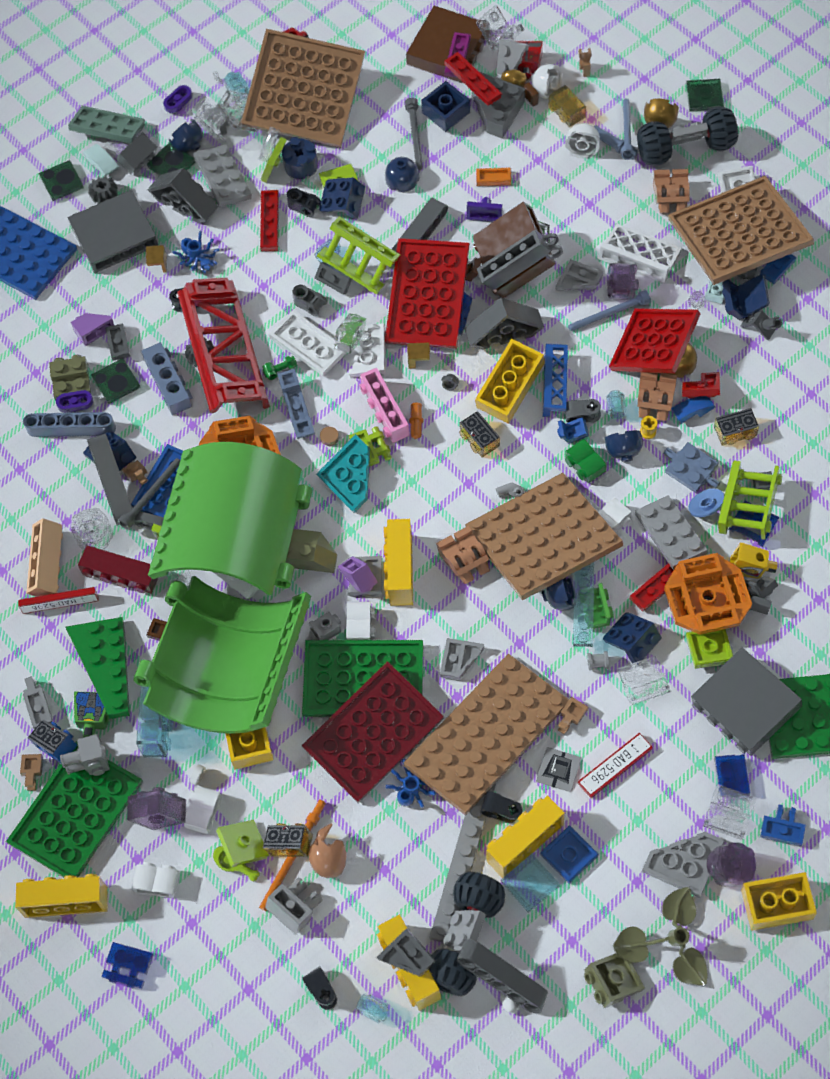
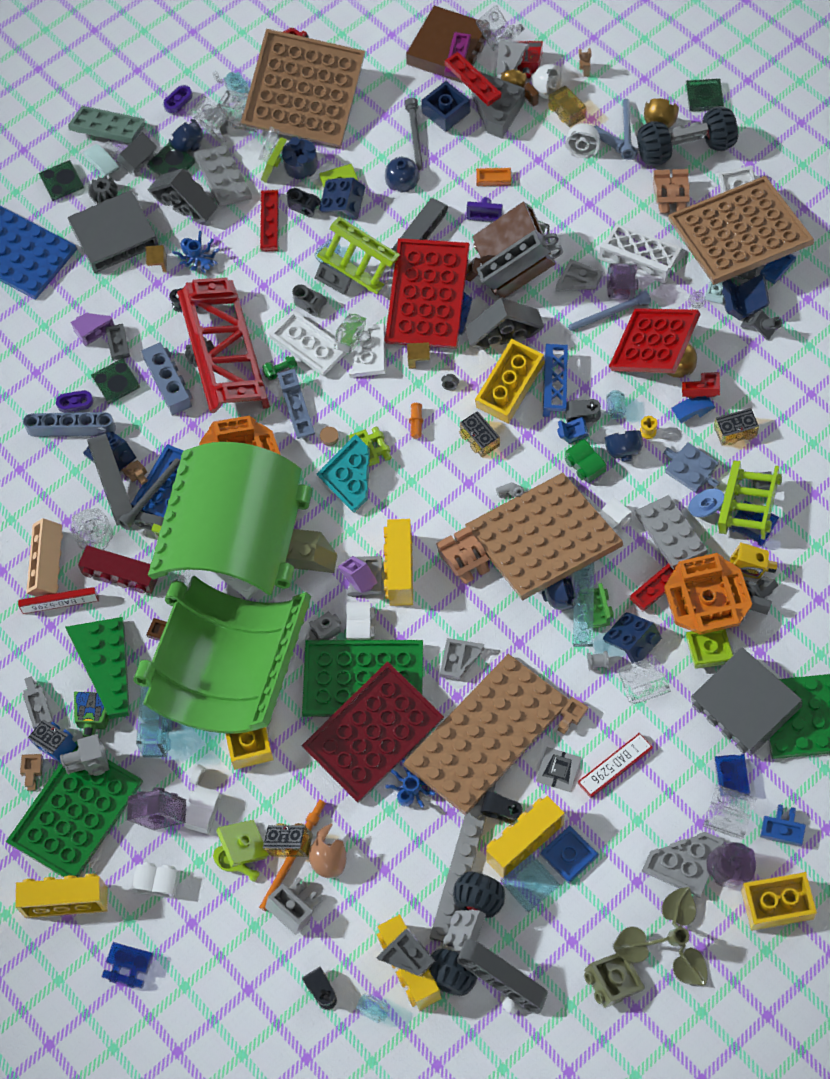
(69, 375): olive plate -> none
(384, 404): bright pink brick -> none
(656, 394): nougat hips -> none

